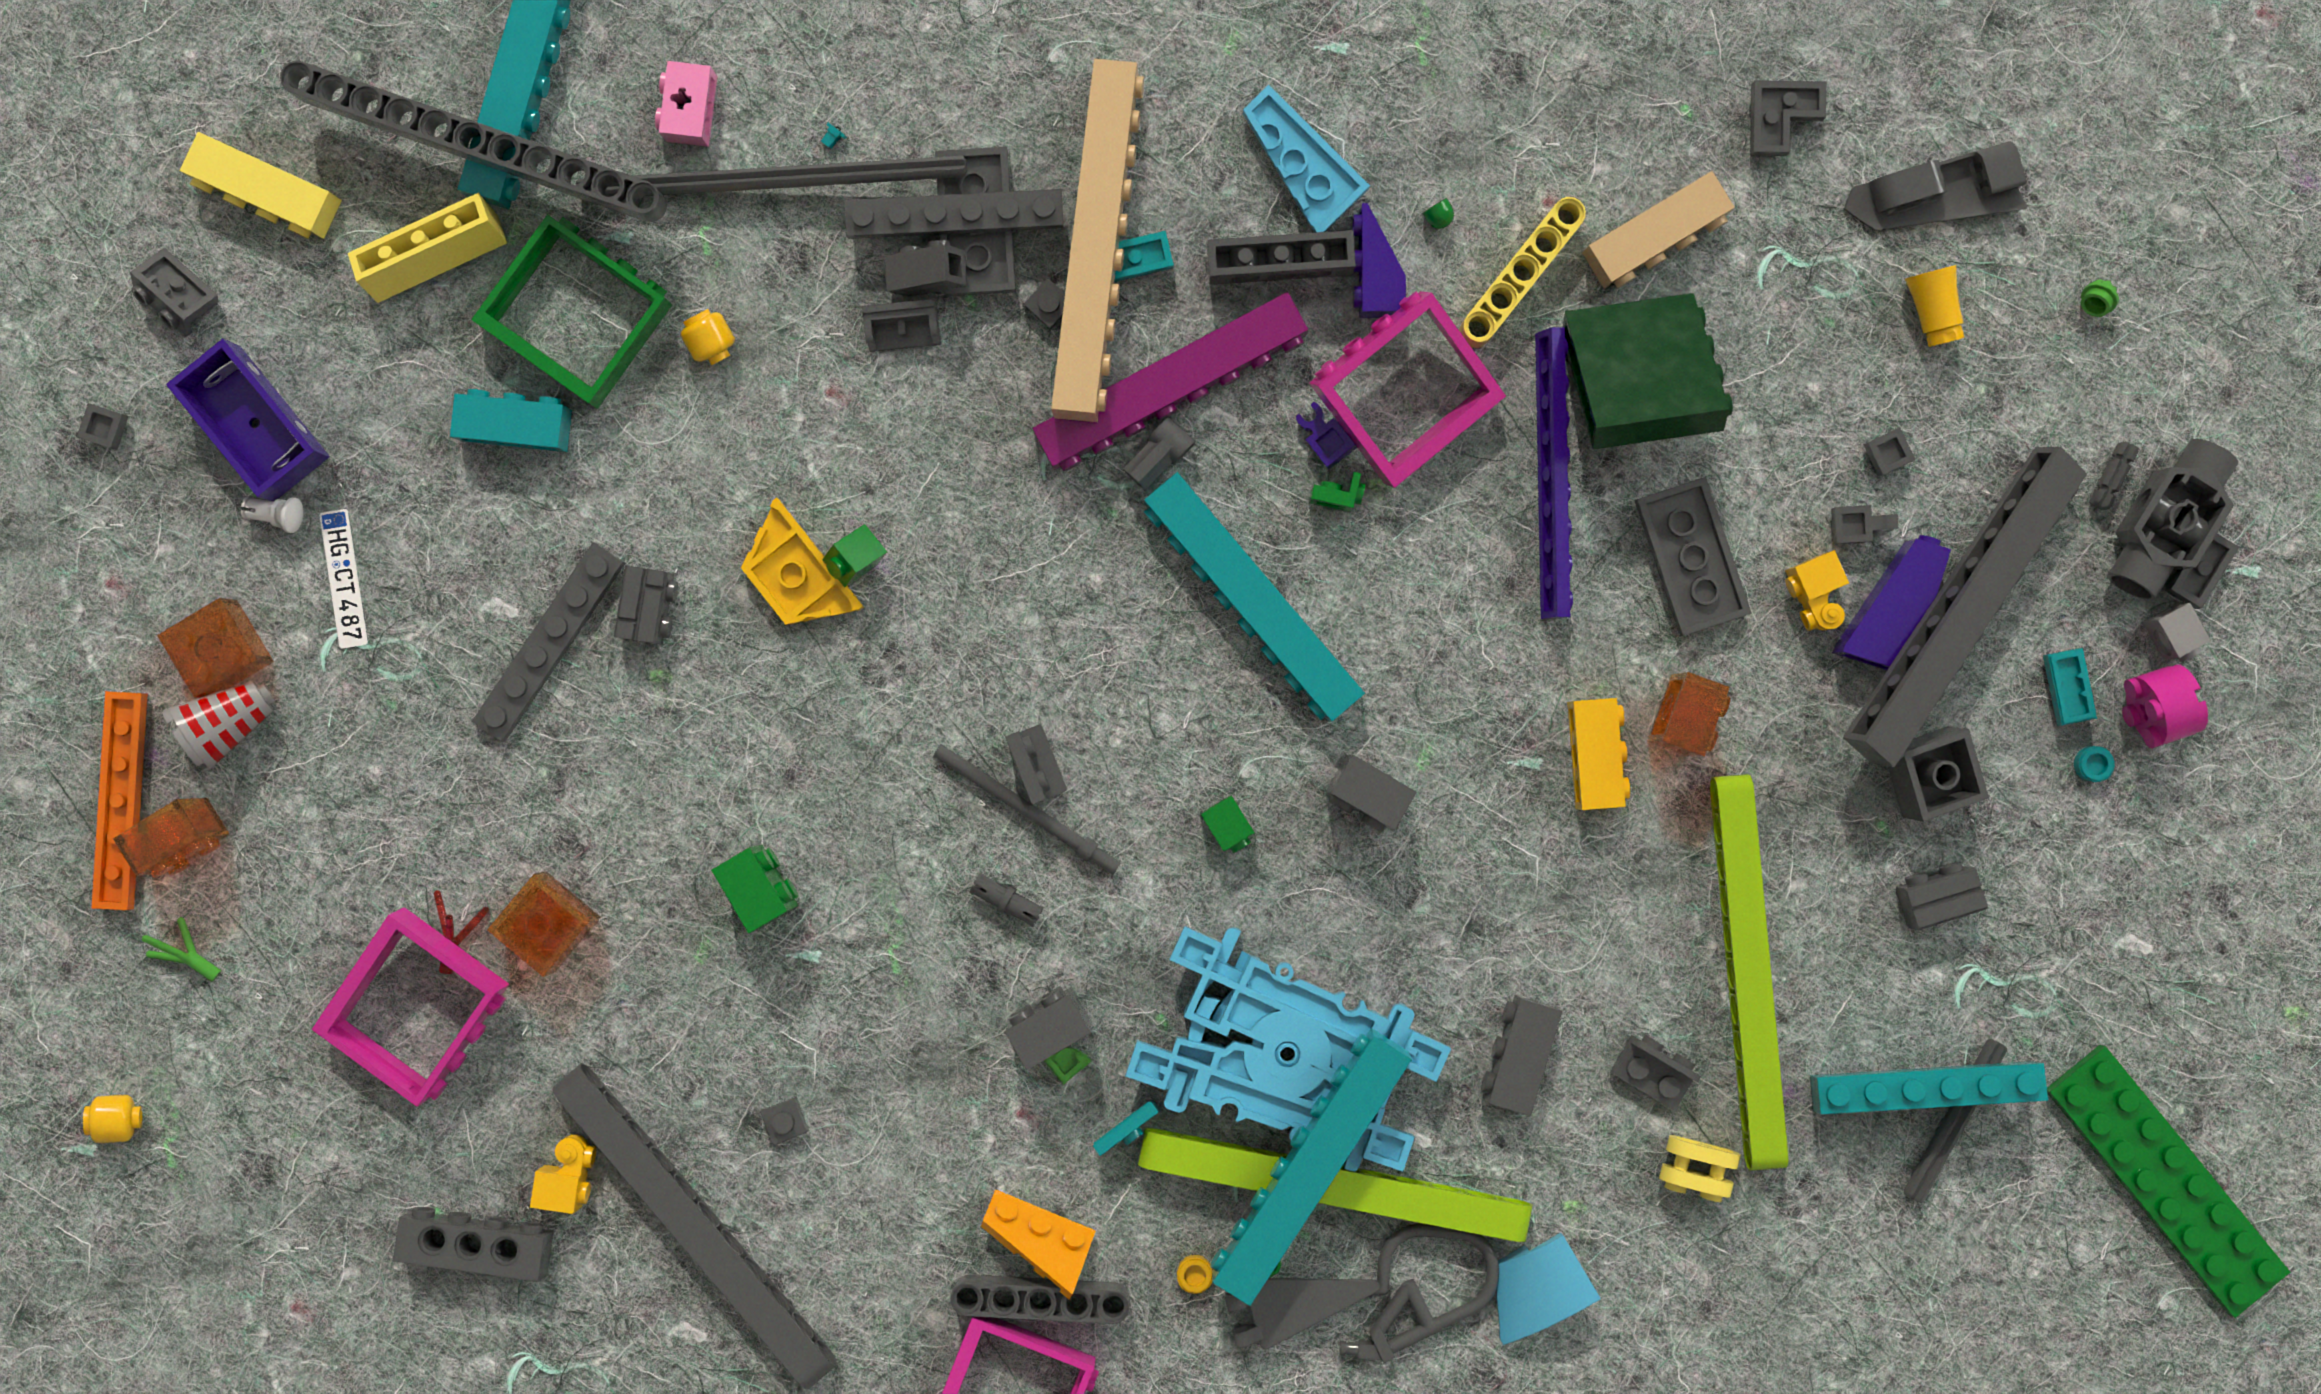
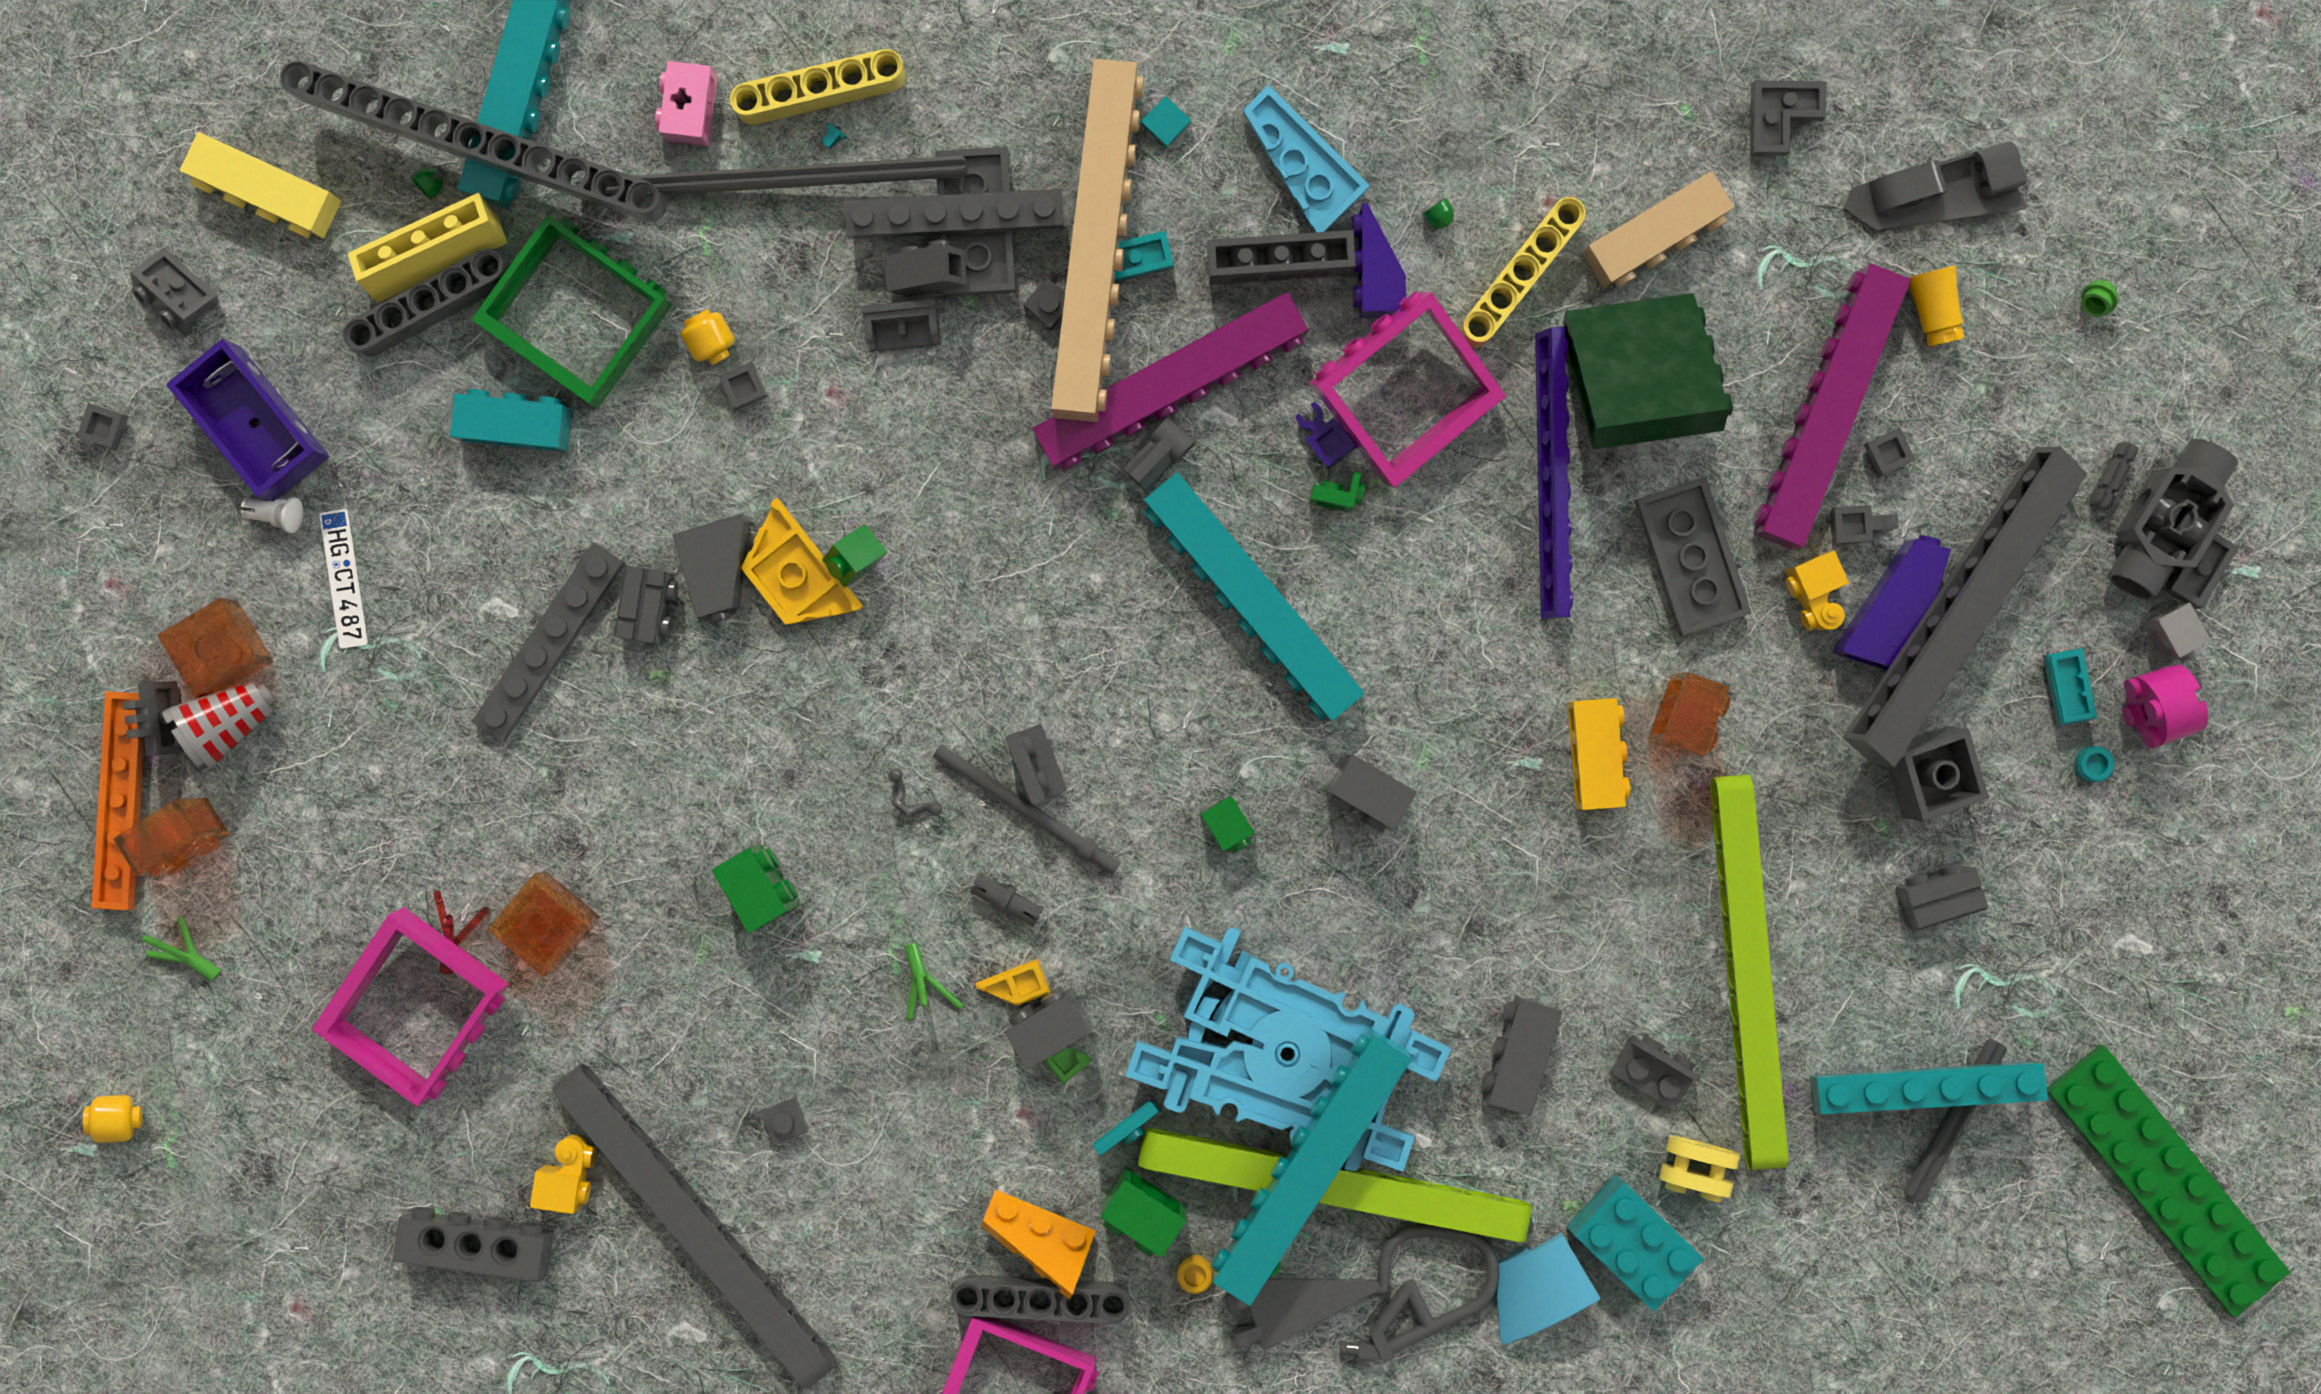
(151, 725): none -> dark grey hinge
(411, 303): none -> dark grey beam
(425, 182): none -> green hinge
(712, 565): none -> dark grey slope
(743, 386): none -> dark grey plate
(801, 81): none -> light yellow beam
(918, 986): none -> bright green plant
(934, 808): none -> dark grey piece
(1017, 984): none -> yellow tile
(1142, 1213): none -> green brick
(1166, 122): none -> teal tile
(1634, 1242): none -> teal brick
(1831, 406): none -> magenta brick

